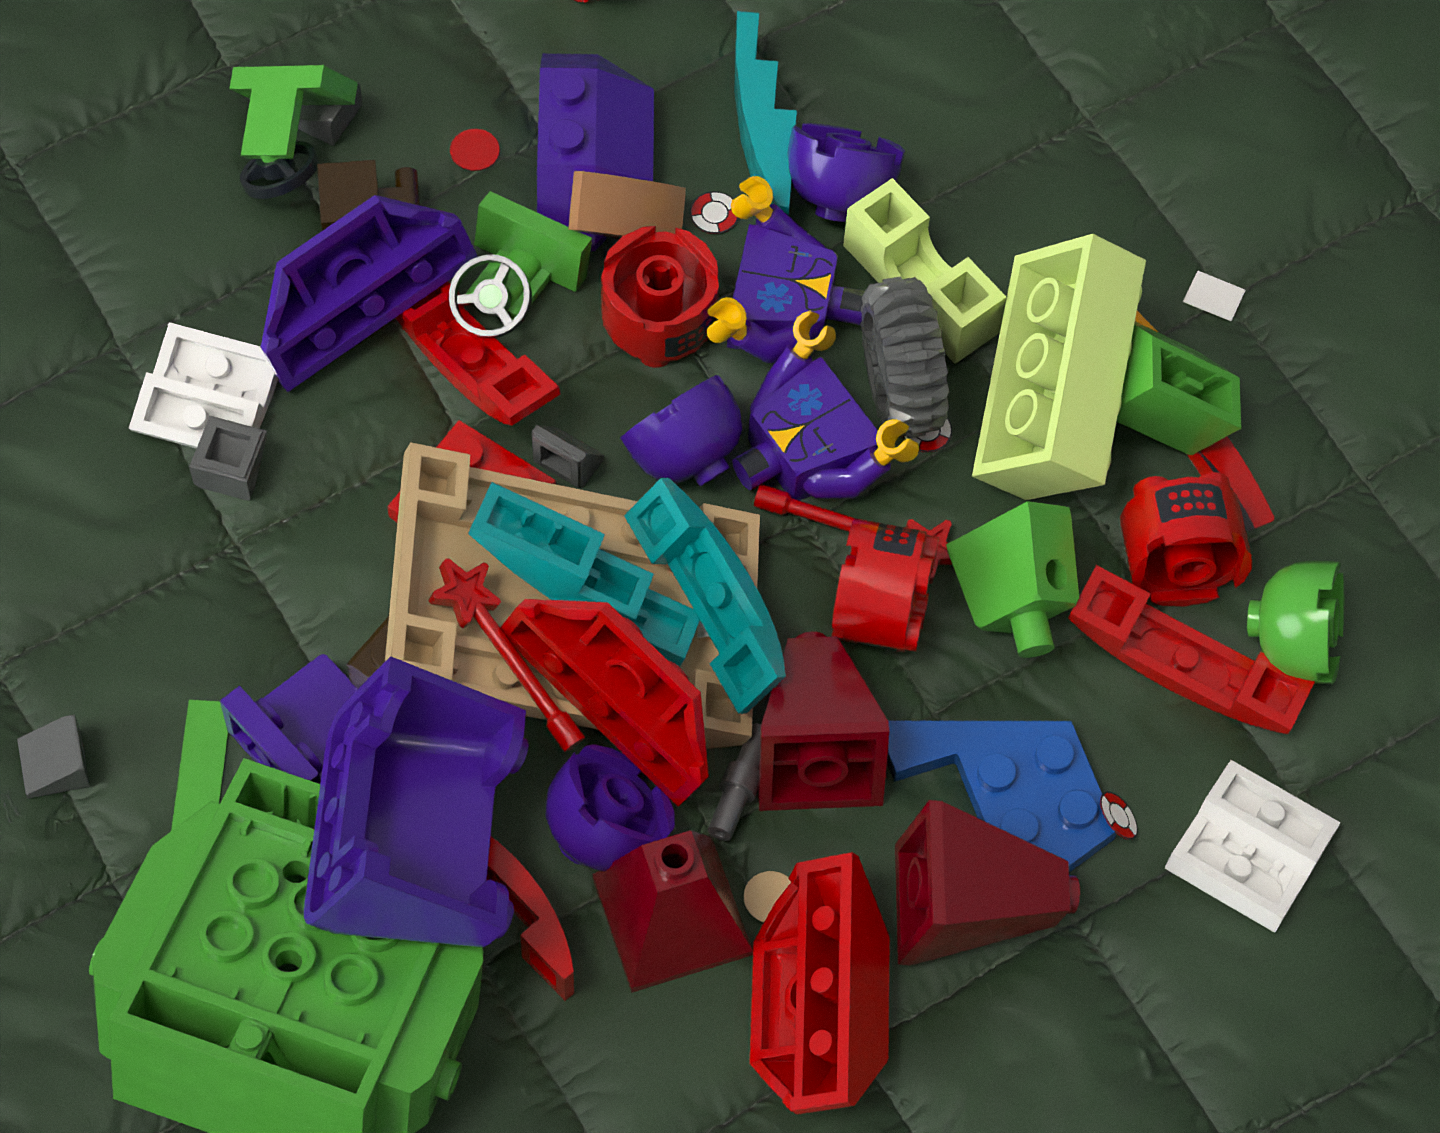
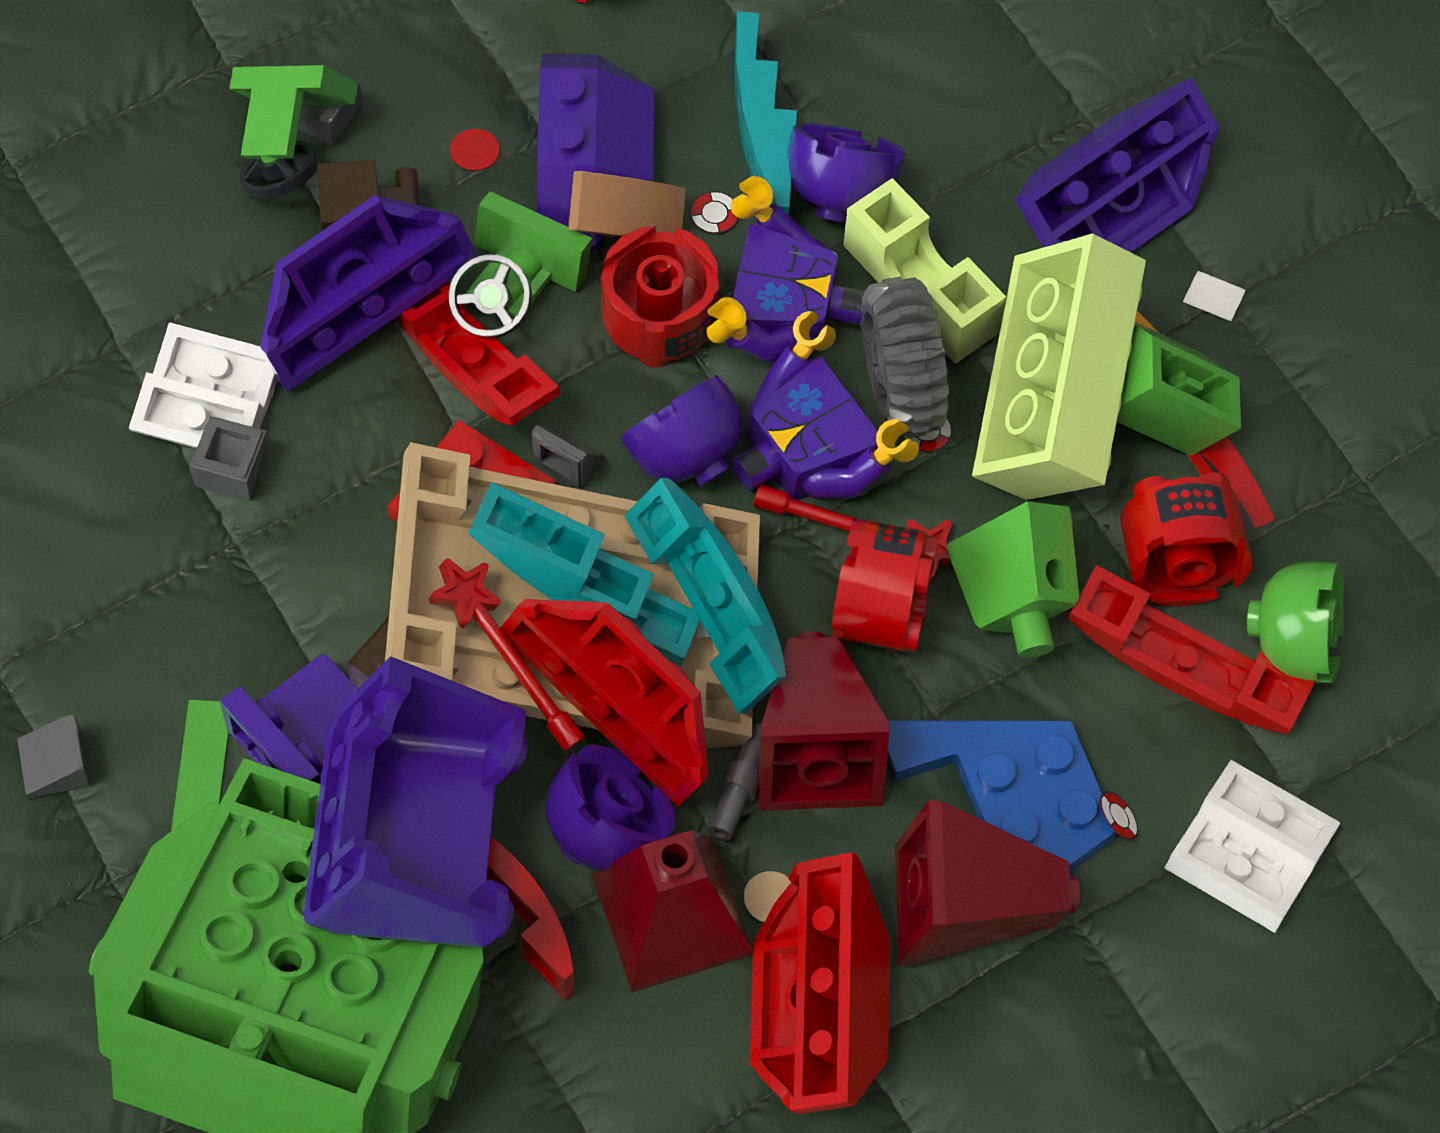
(1126, 174): none -> dark purple wedge

